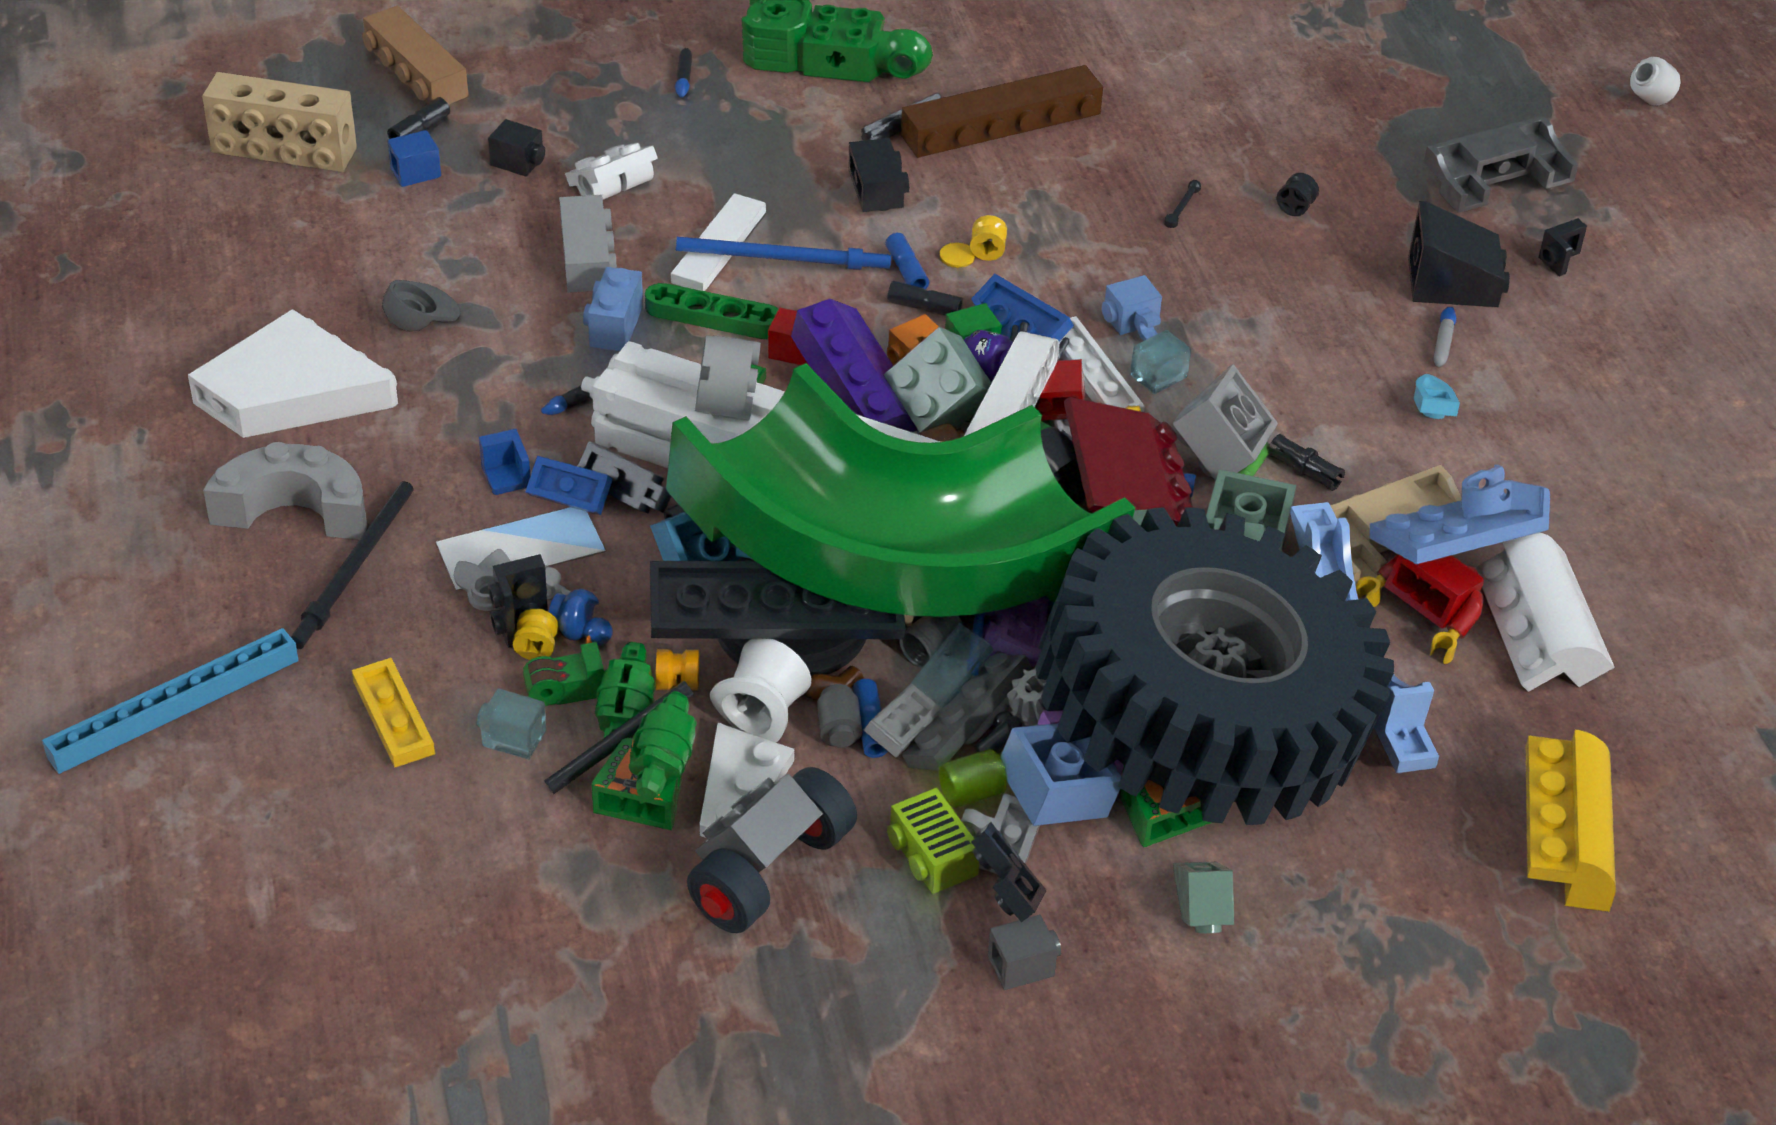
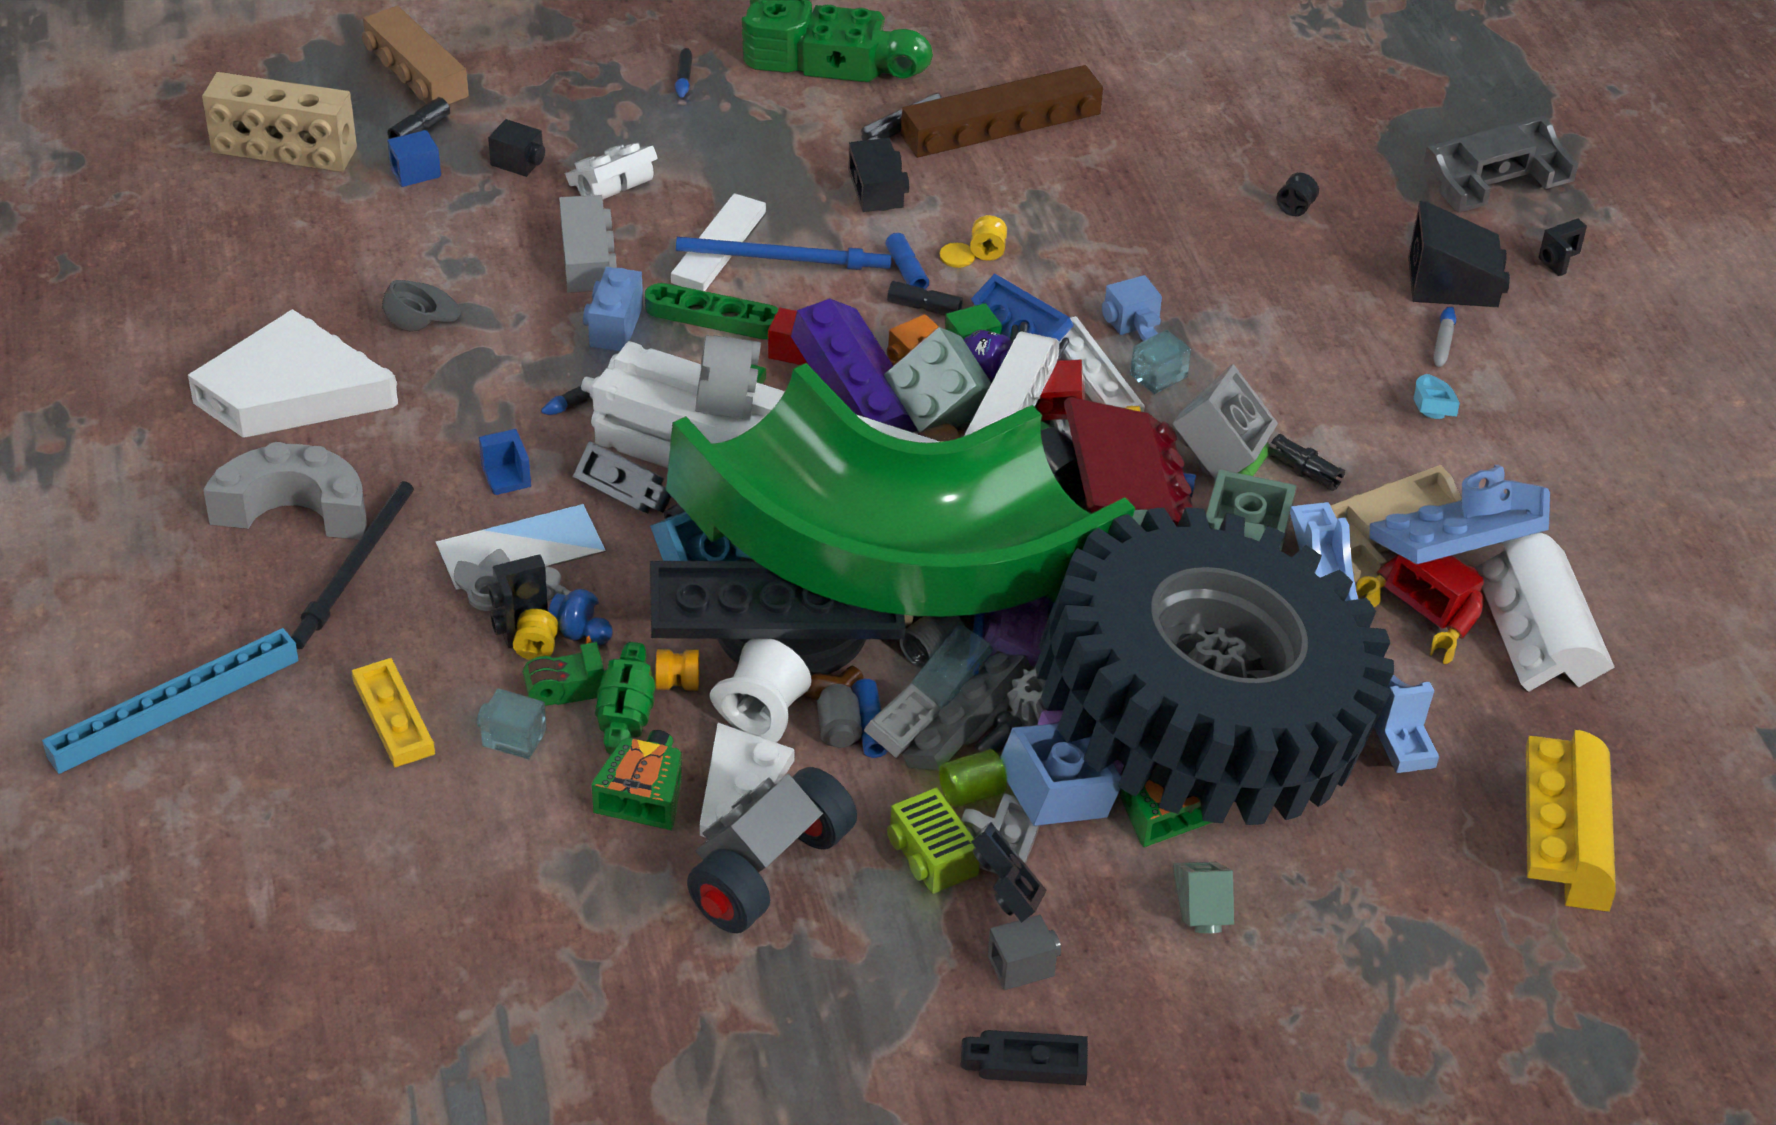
(569, 485): blue plate -> none
(605, 746): black bar -> none
(662, 745): green piece -> none
(1027, 1057): none -> black hinge
(1171, 220): black hinge -> none
(1655, 81): white head -> none

